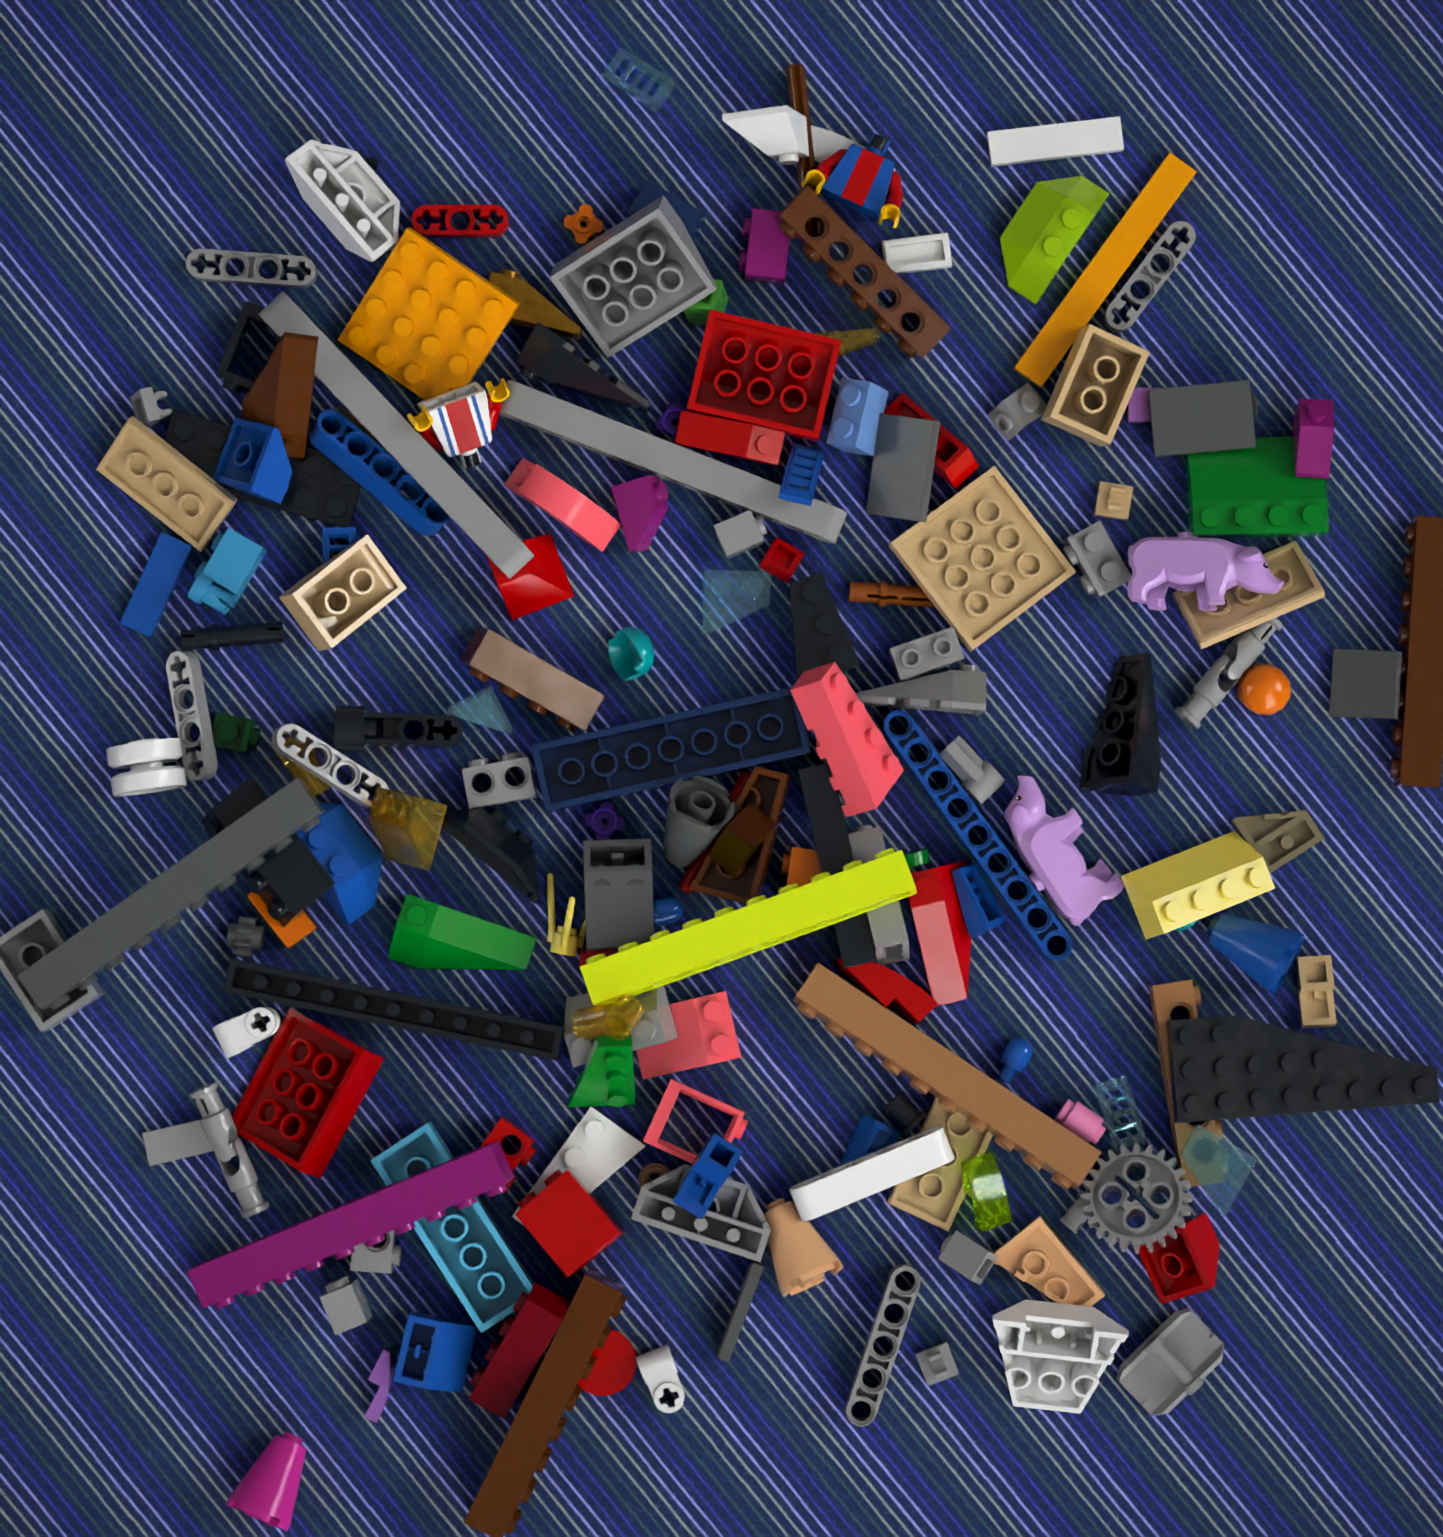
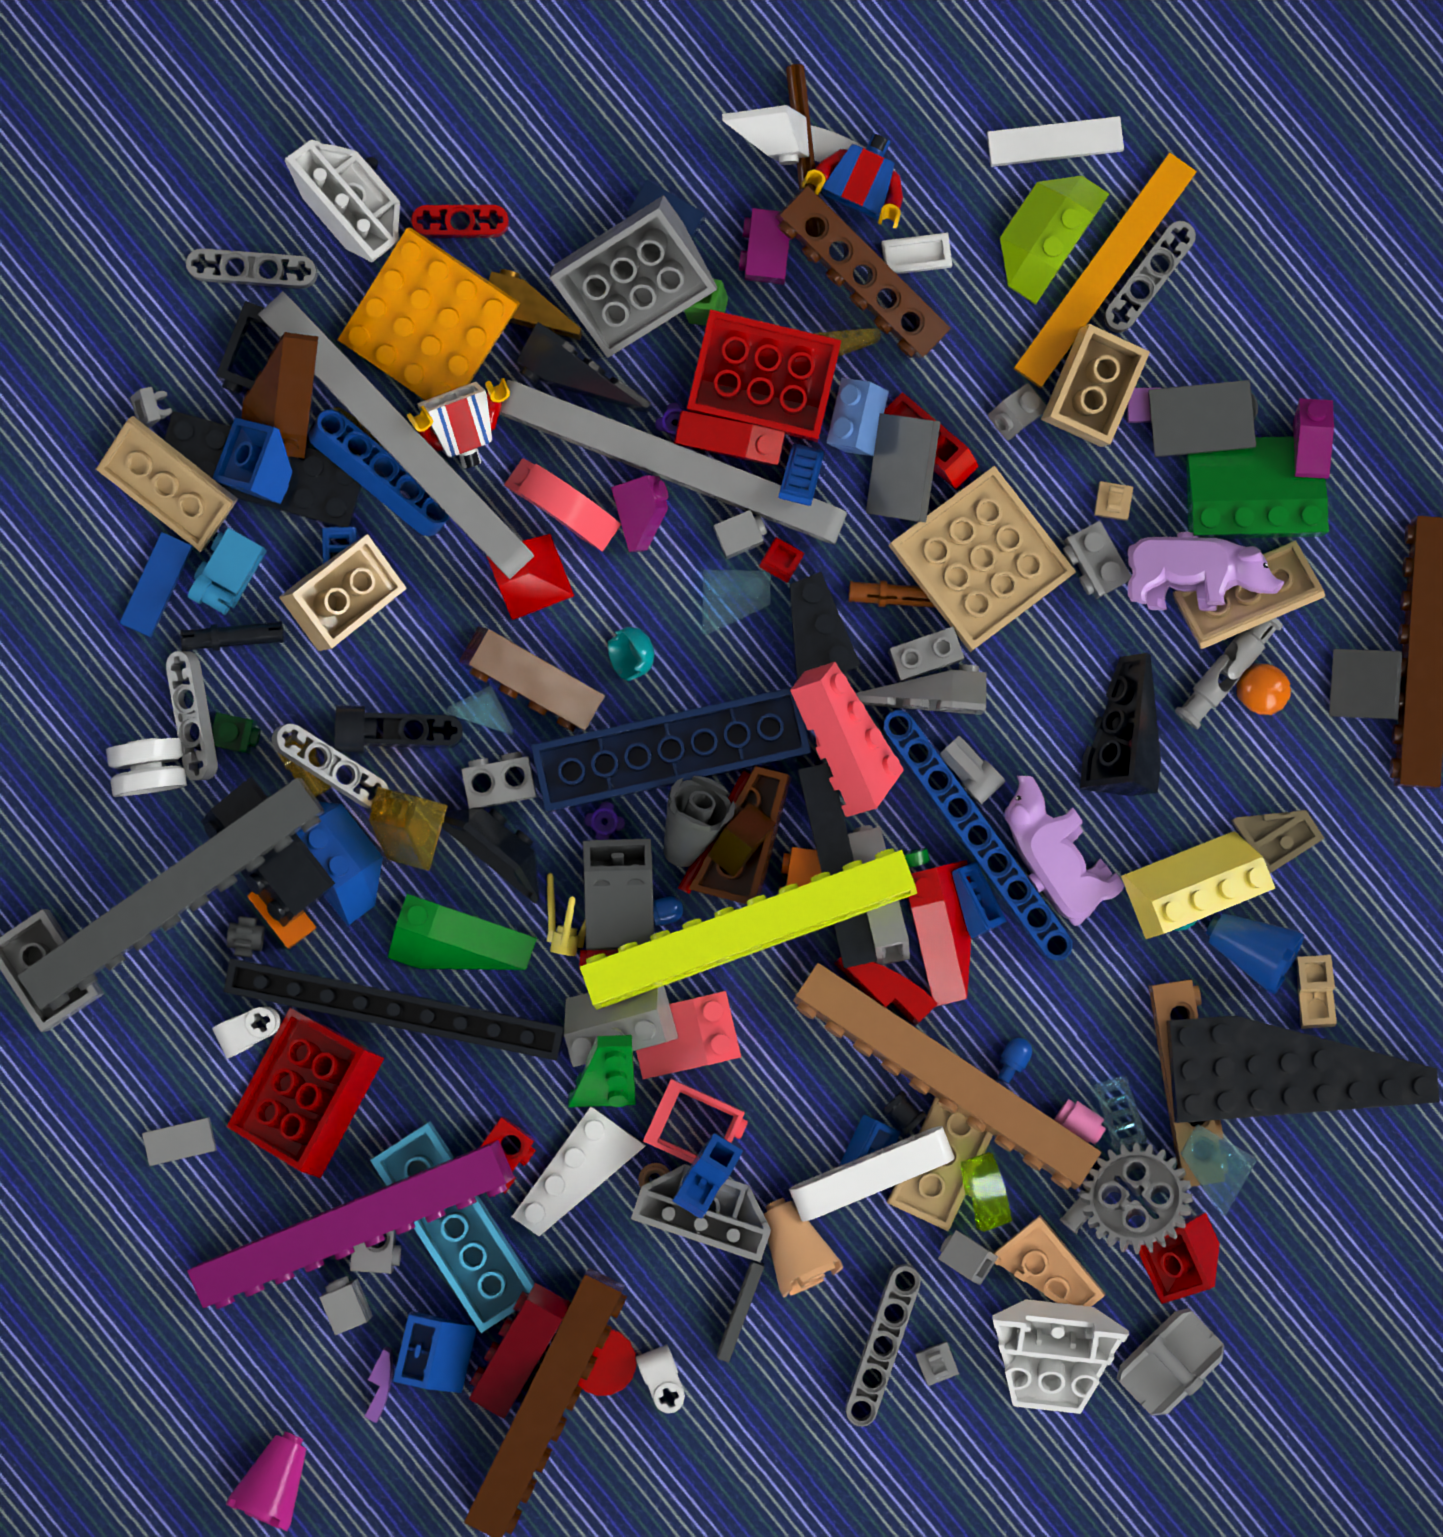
(223, 1137): light grey piece -> none
(568, 1222): red slope -> none
(593, 226): orange plate -> none
(609, 1019): clear yellow piece -> none
(654, 102): clear light blue slope -> none

